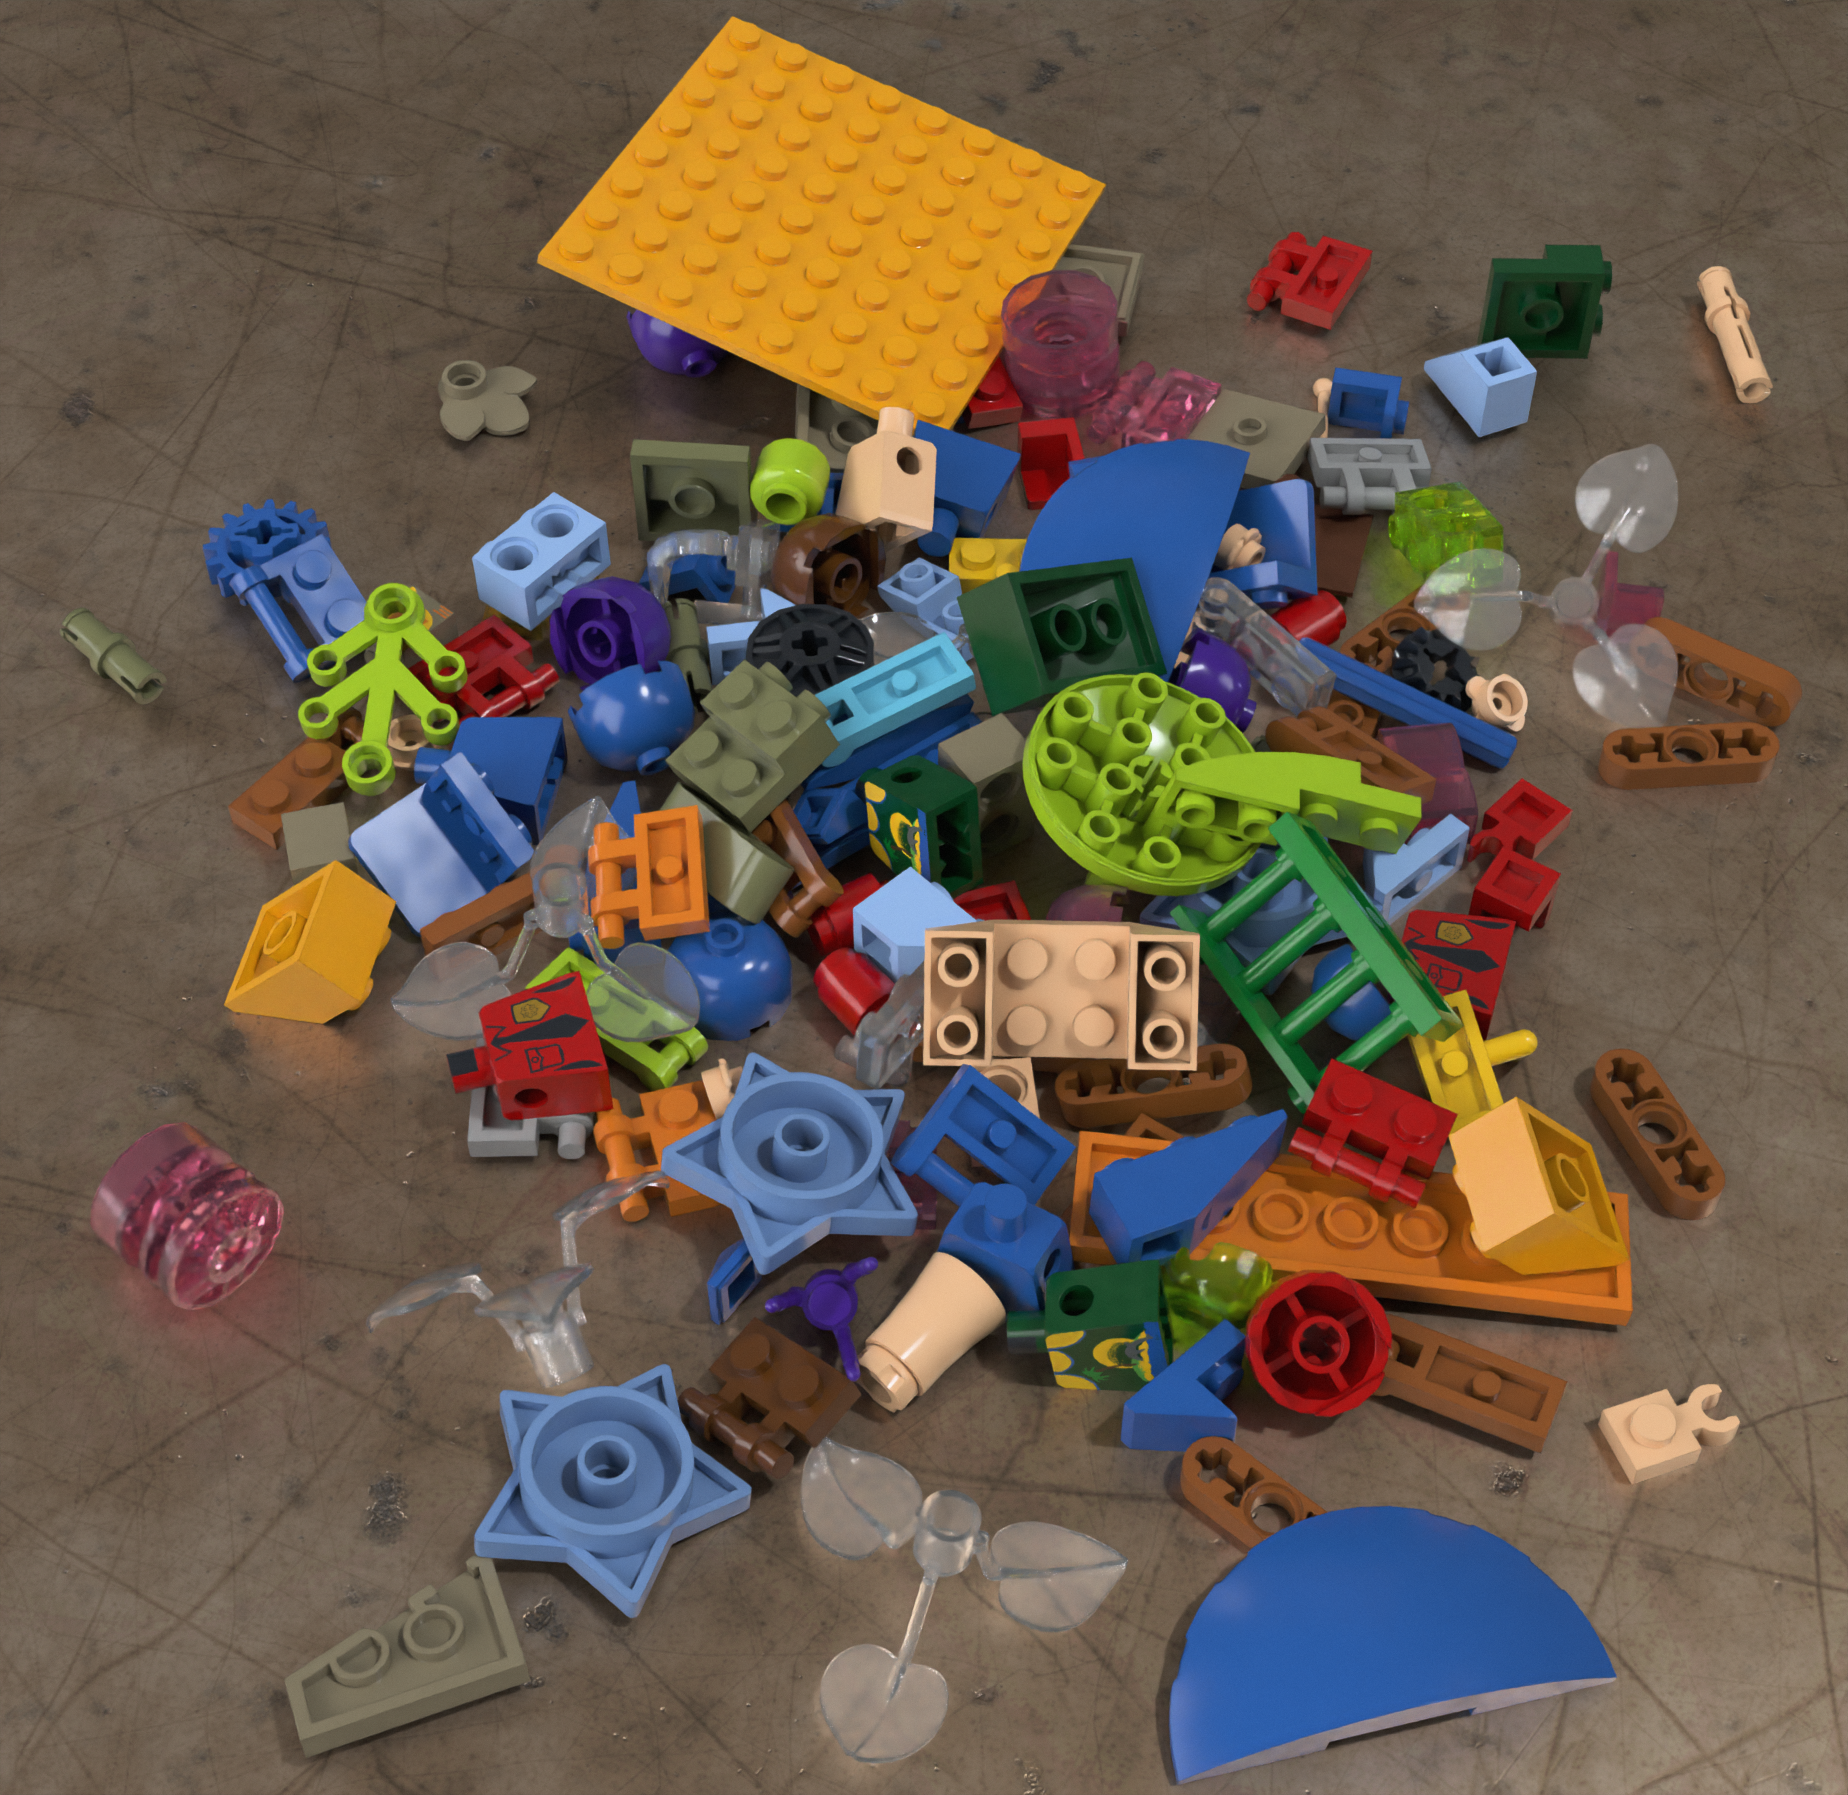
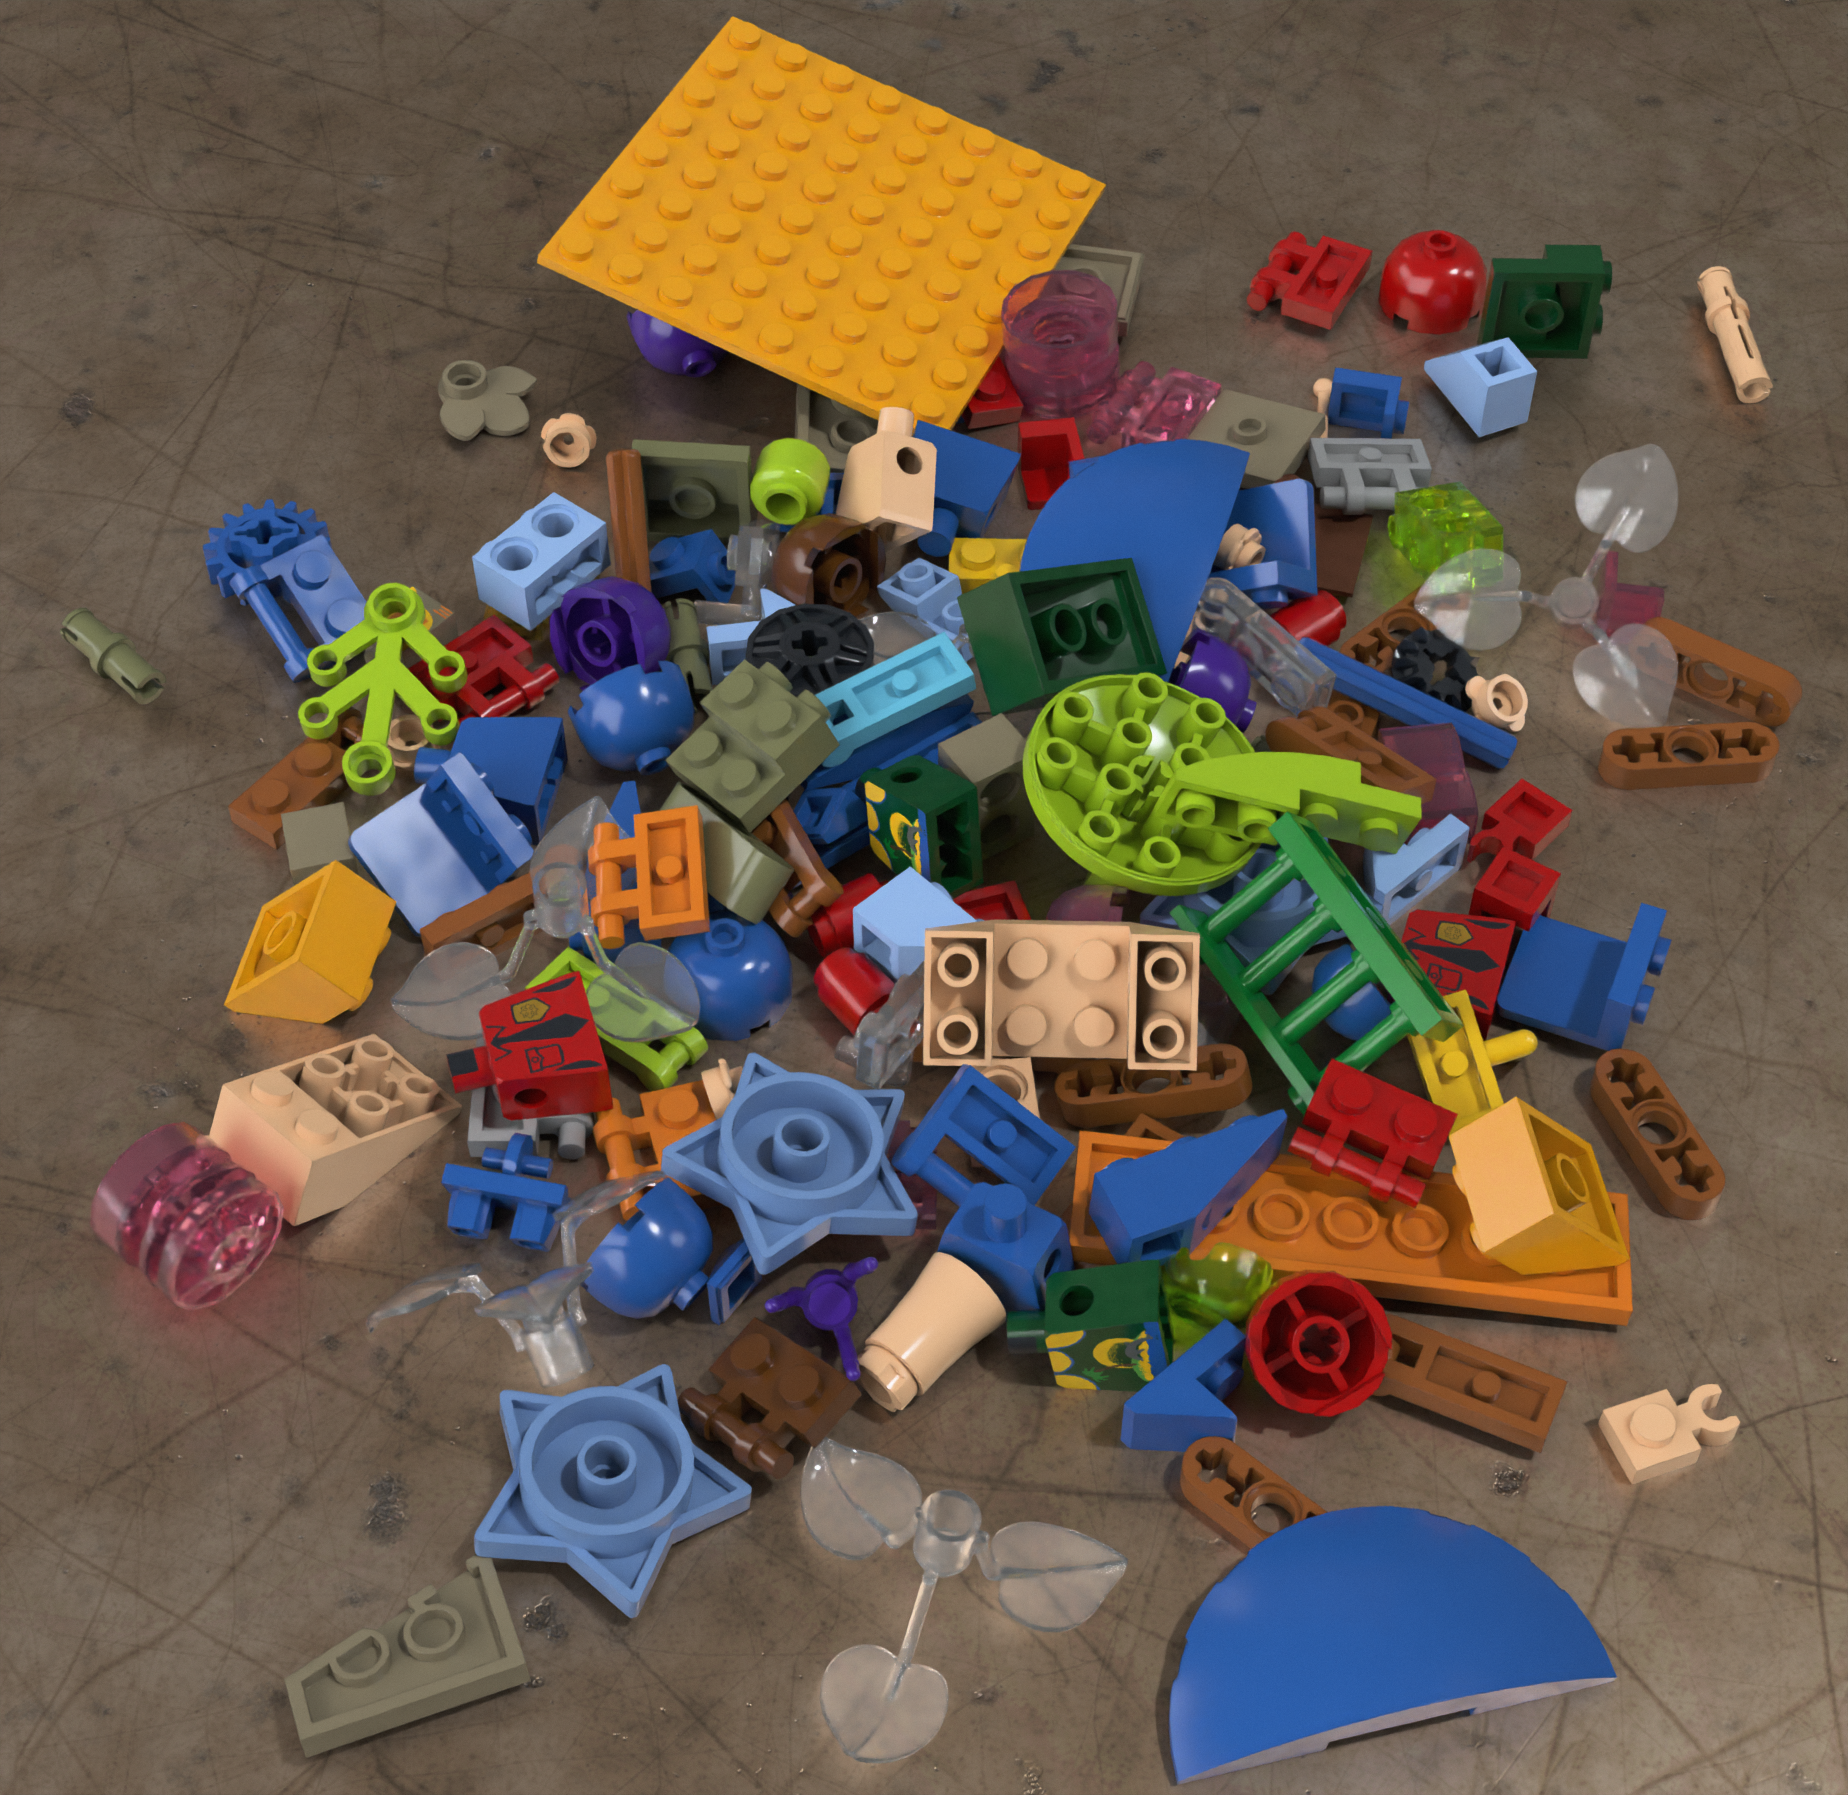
(329, 1123): none -> light nougat slope
(478, 1193): none -> blue hips
(563, 452): none -> light nougat plate
(628, 516): none -> dark orange axle
(653, 1256): none -> blue cylinder
(676, 545): clear hair -> none
(1433, 282): none -> red cylinder
(1584, 980): none -> blue bracket

